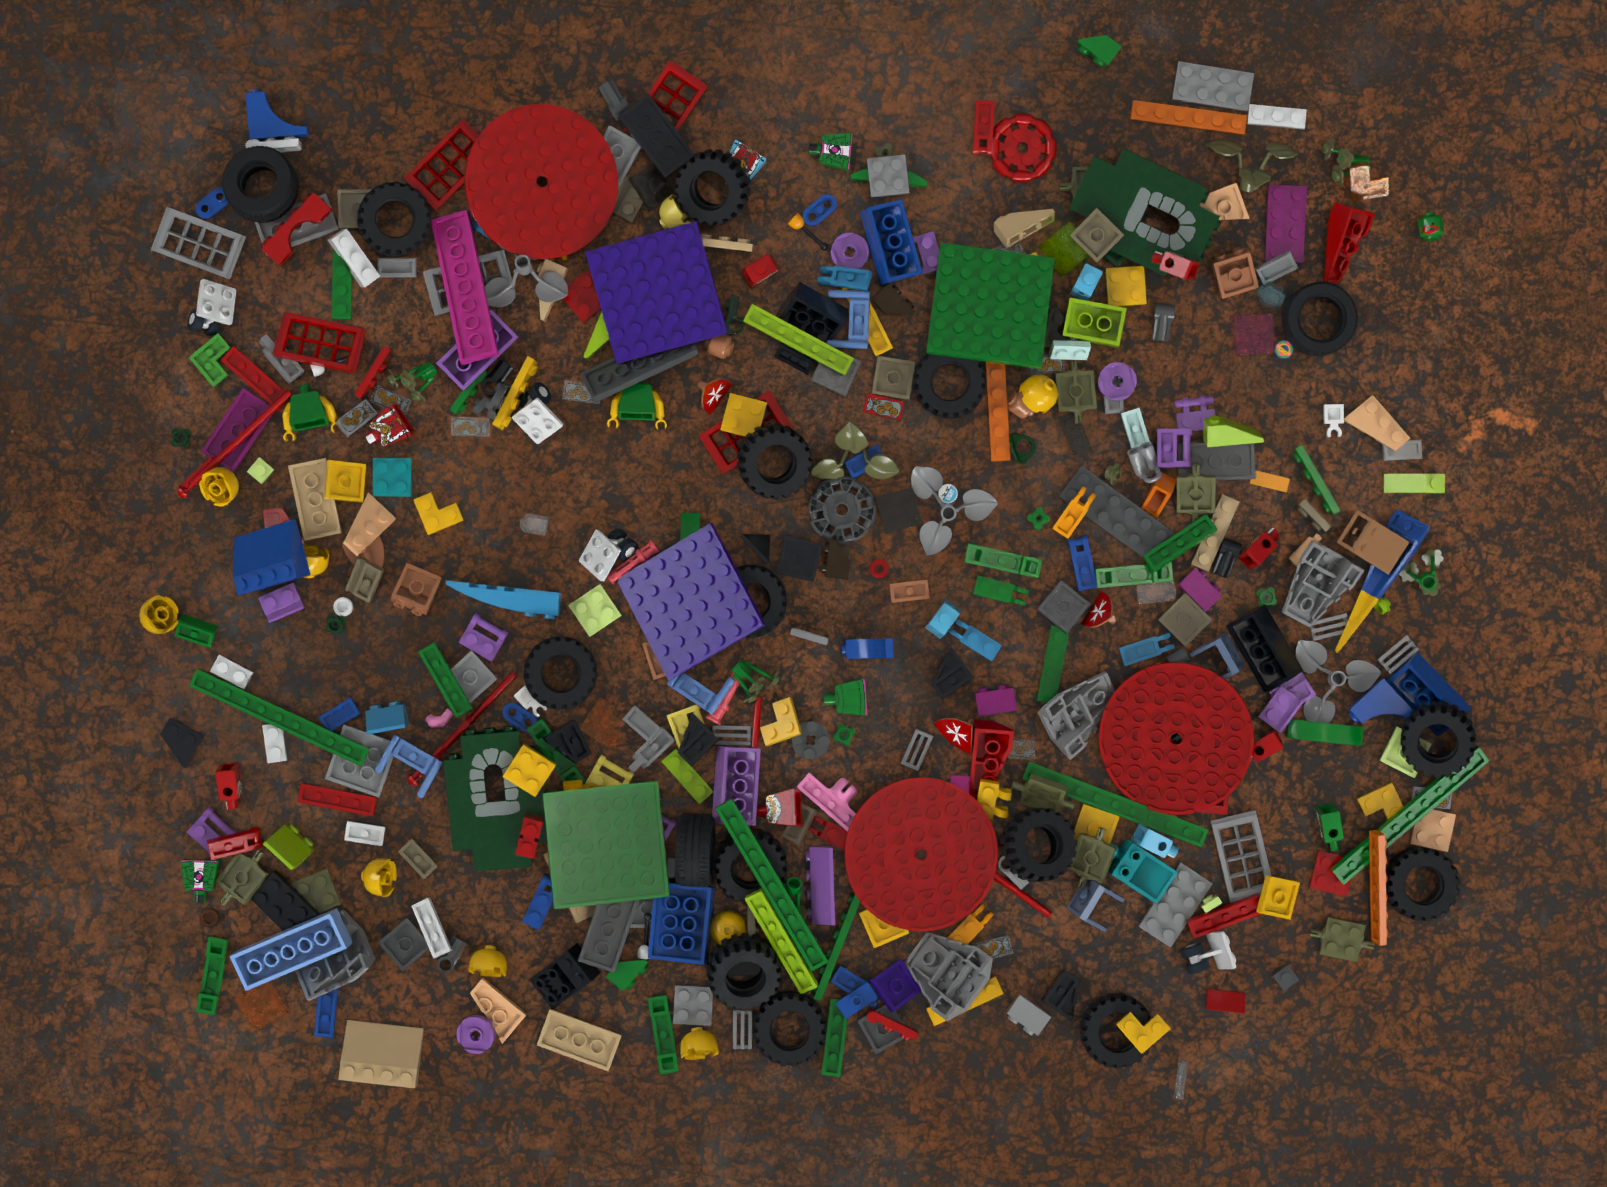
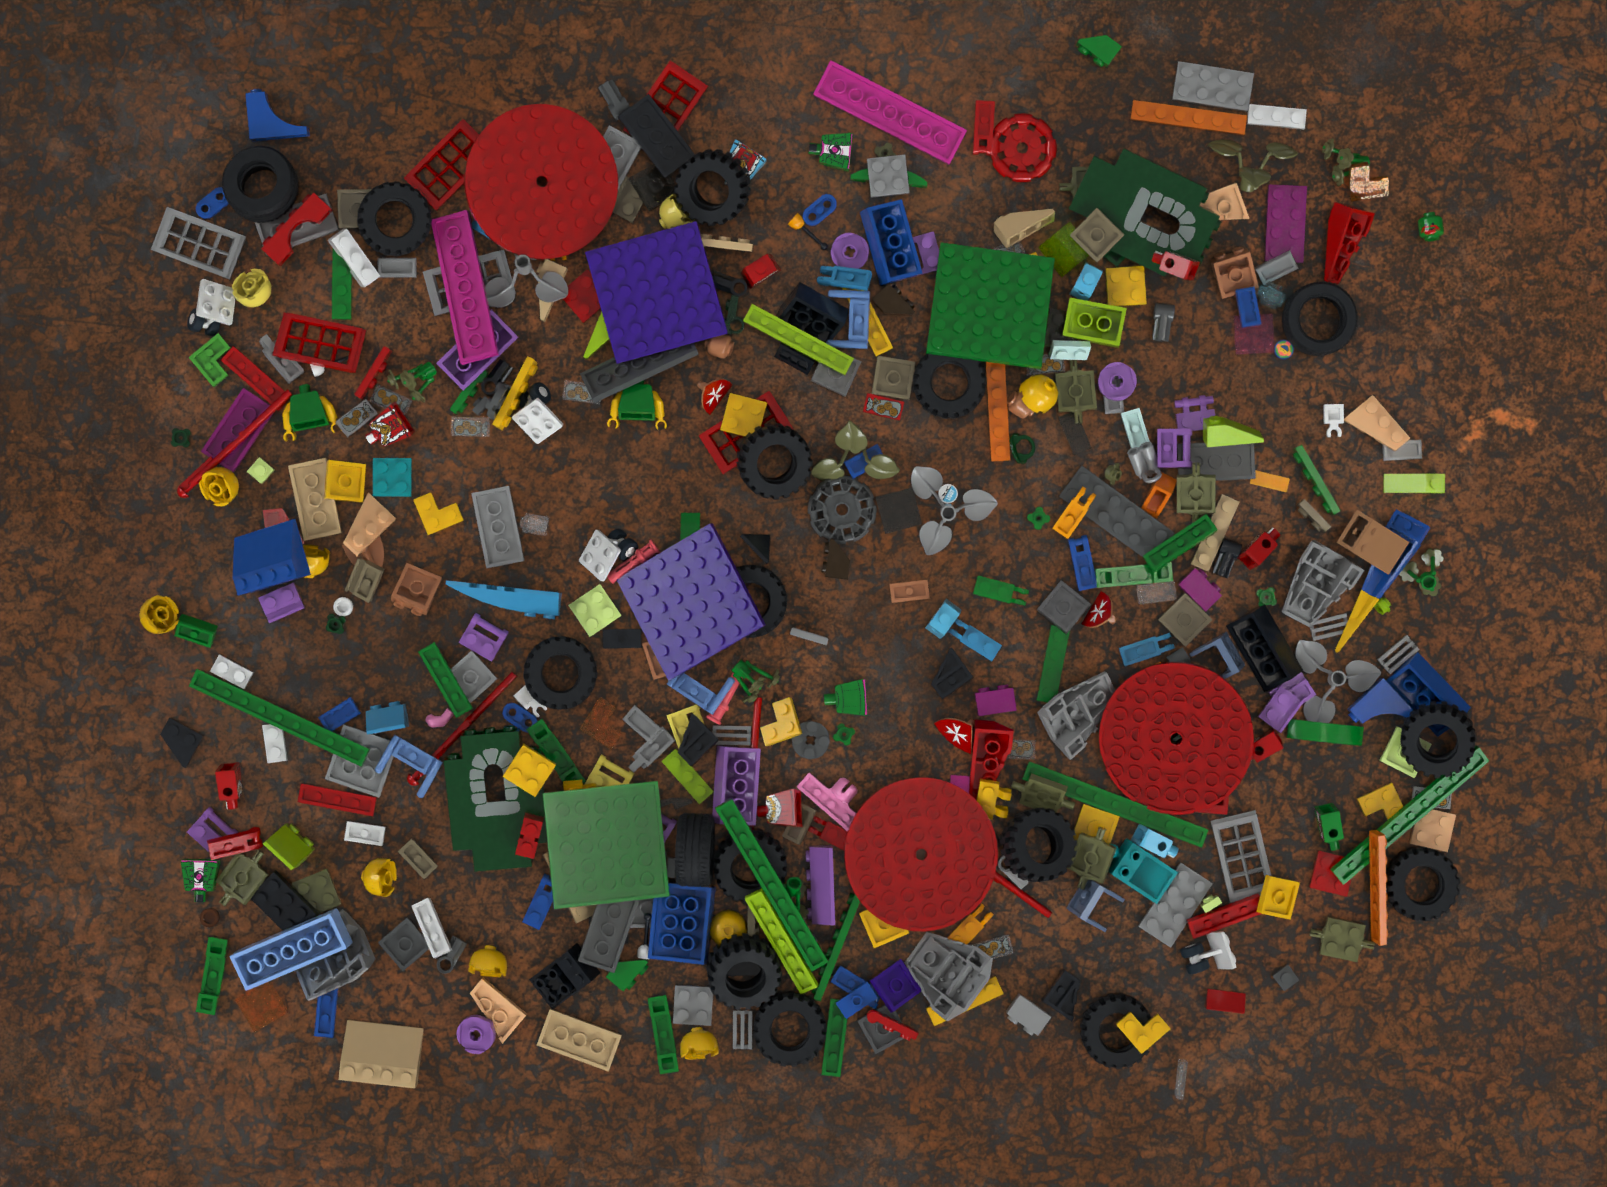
(252, 288): none -> light yellow cylinder
(289, 144): white hinge -> none
(498, 527): none -> light grey plate
(569, 741): black wing -> none
(622, 638): none -> black plate
(727, 284): none -> black piece
(799, 558): black plate -> none
(868, 648): blue arch -> none
(879, 574): red plate -> none
(890, 112): none -> dark pink plate
(910, 764): light grey tile -> none
(1003, 560): green slope -> none
(1248, 307): none -> blue plate
(1295, 557): light nougat cylinder -> none

